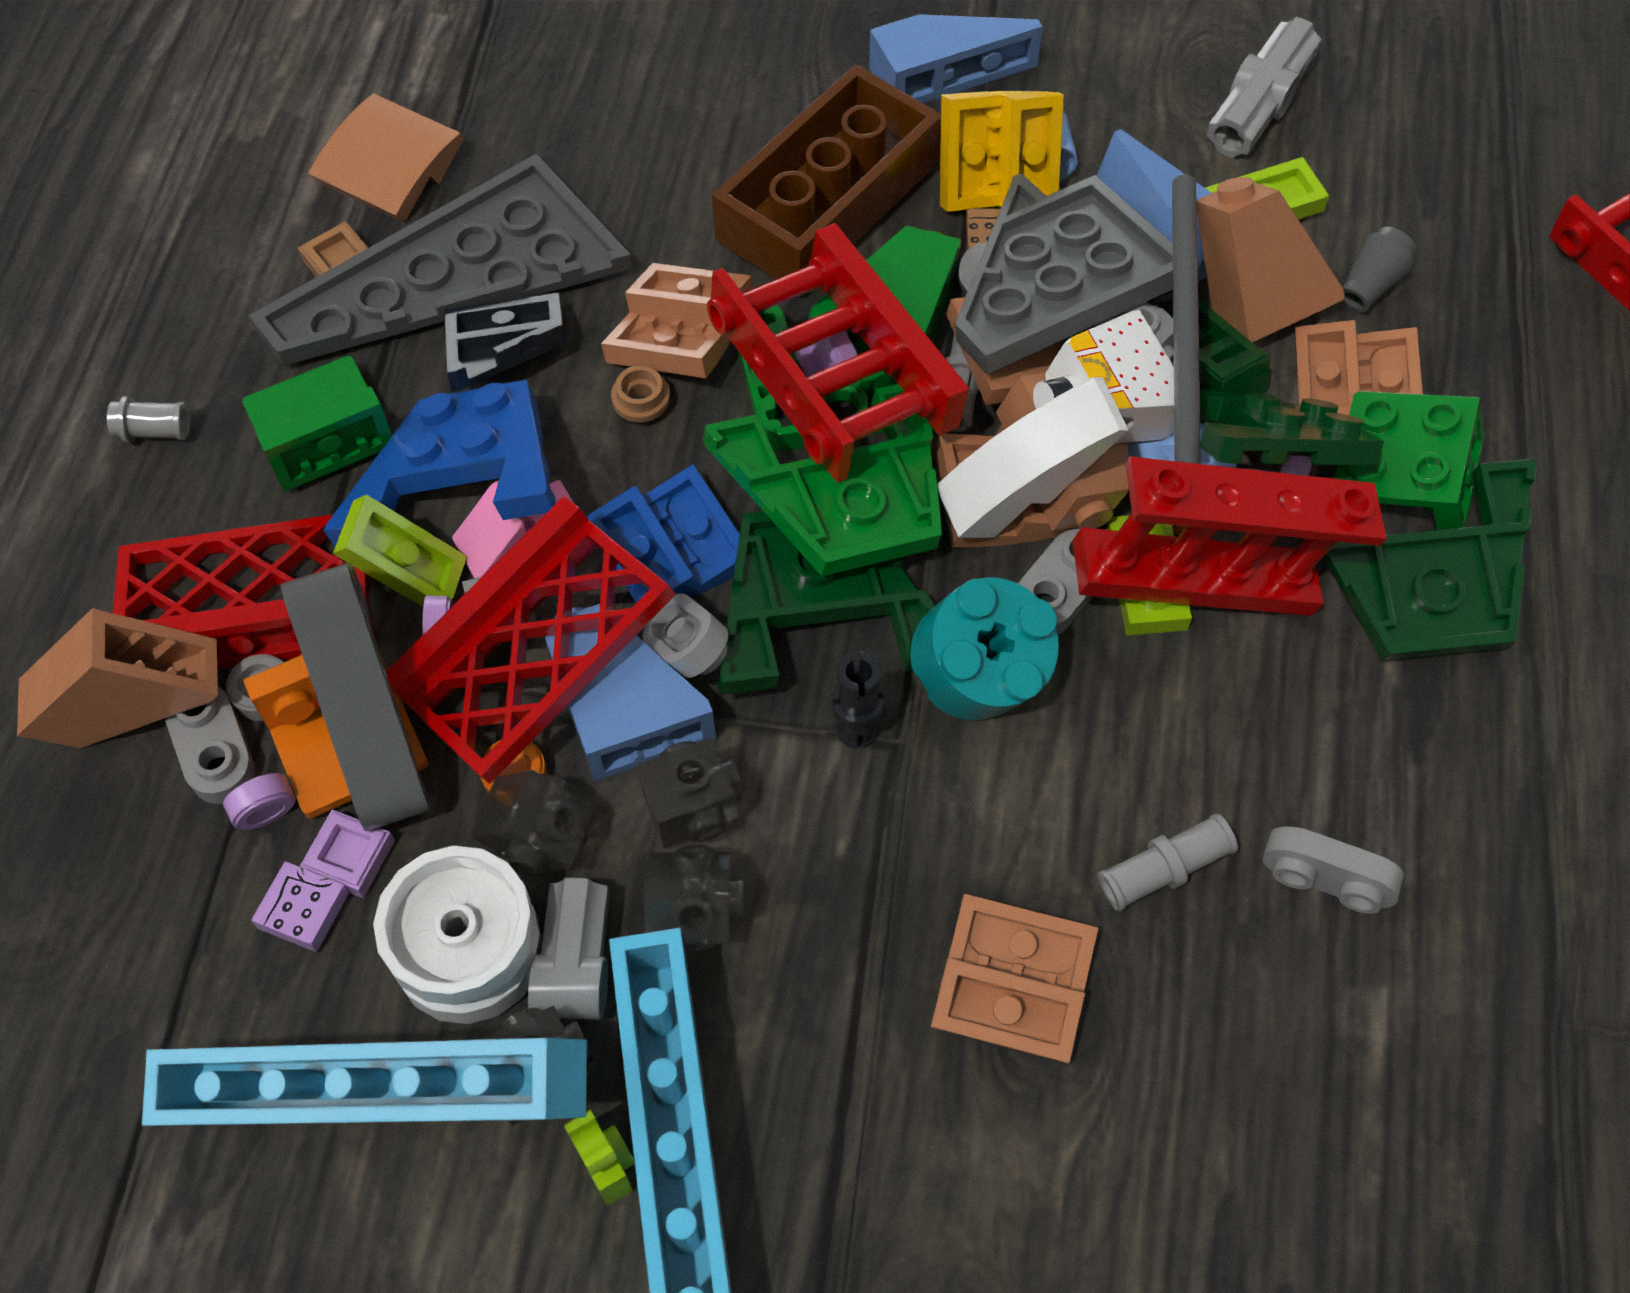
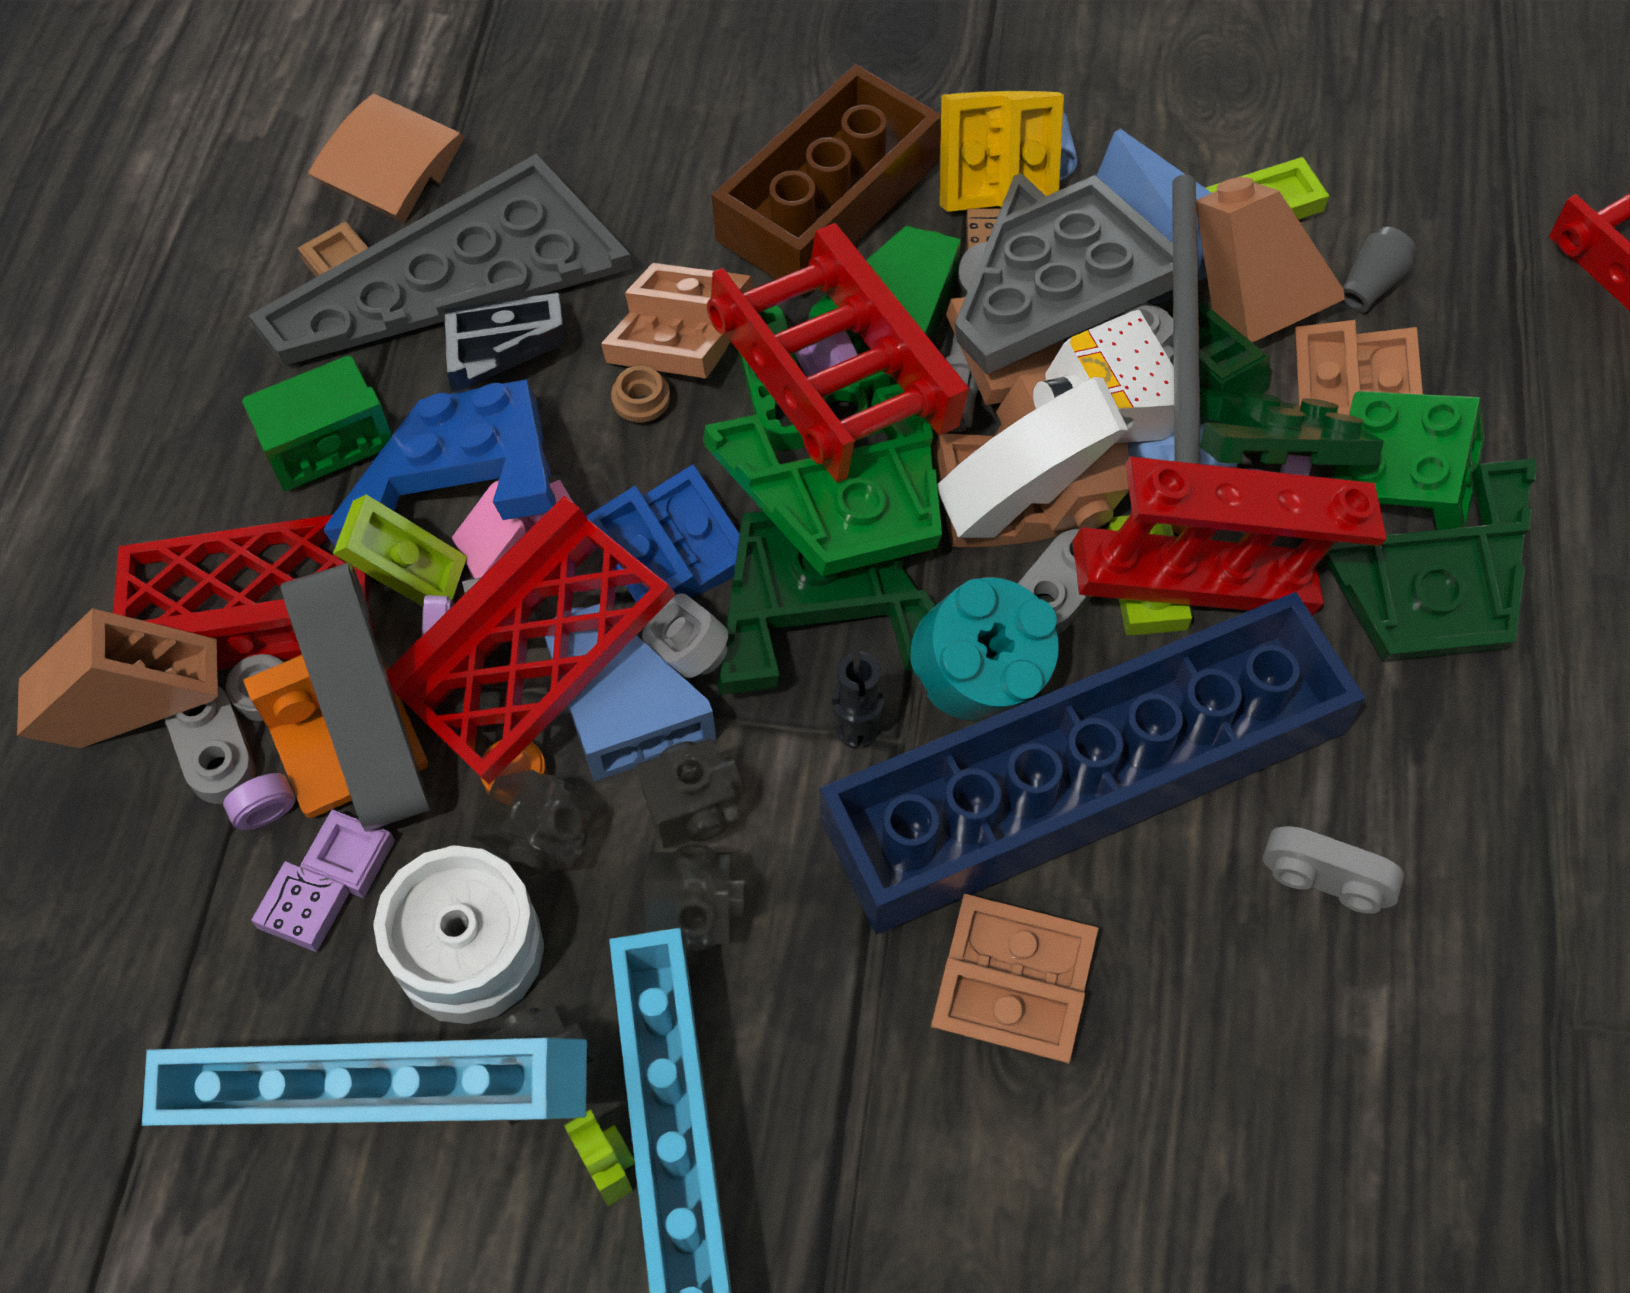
(144, 419): light grey pin -> none
(572, 962): light grey piece -> none
(951, 53): medium blue slope -> none
(1086, 760): none -> dark blue brick
(1167, 861): light grey pin -> none
(1264, 87): light grey piece -> none

